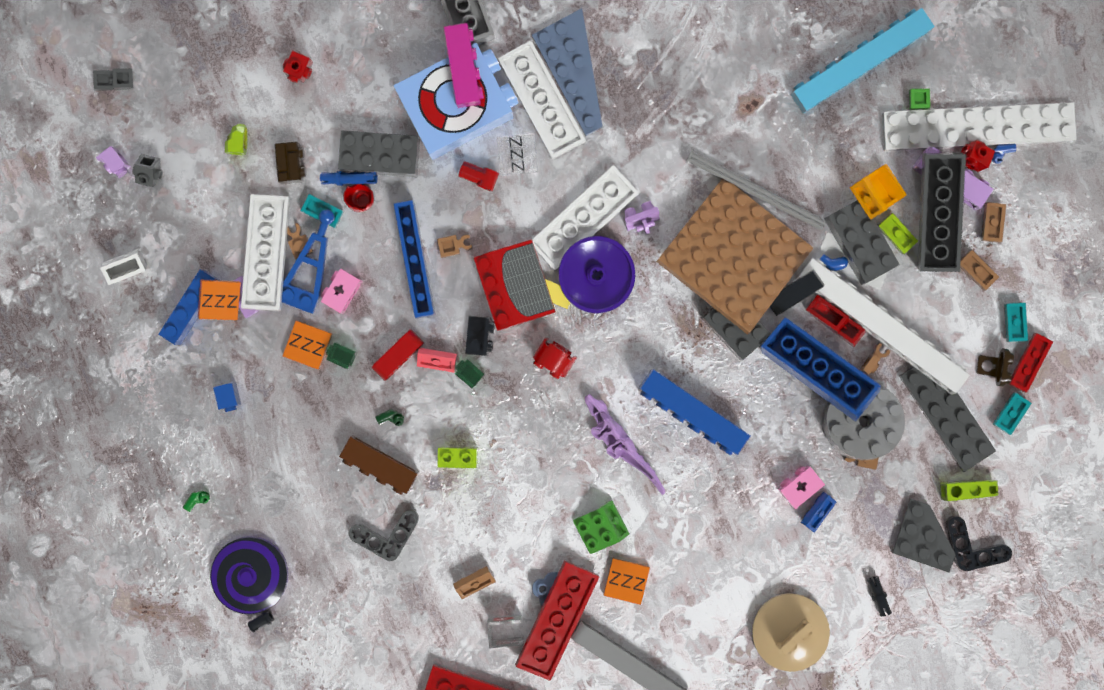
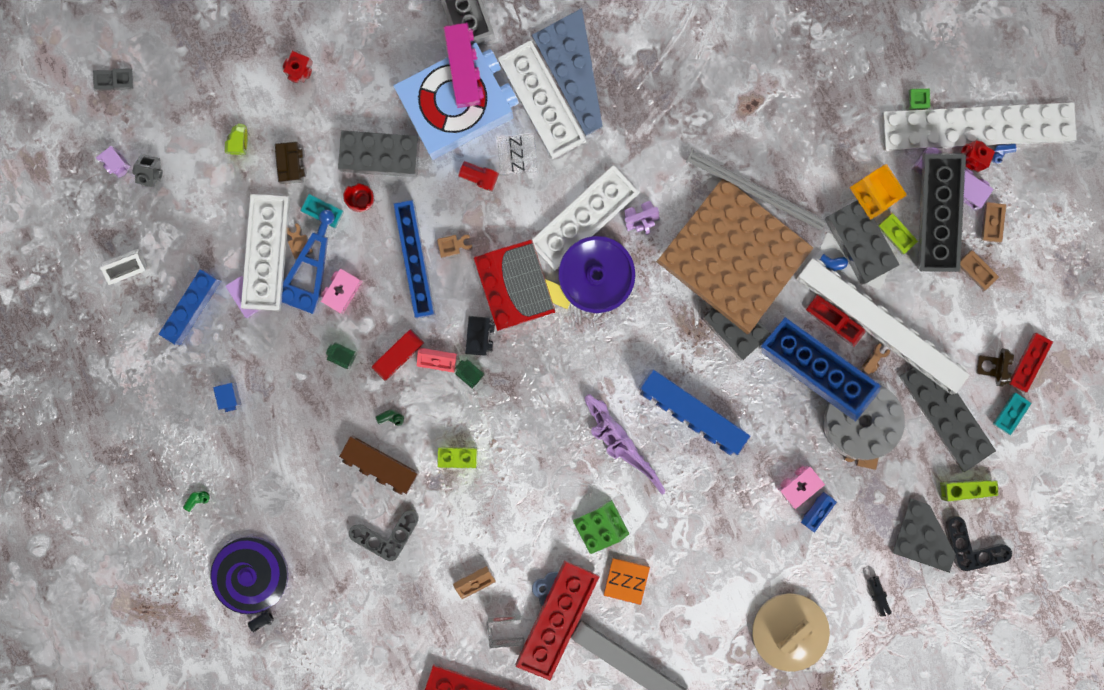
(219, 299): orange tile -> none
(307, 345): orange tile -> none
(340, 178): blue pin -> none
(554, 358): red brick -> none
(797, 292): black tile -> none
(862, 60): medium azure brick -> none
(1016, 322): teal plate -> none

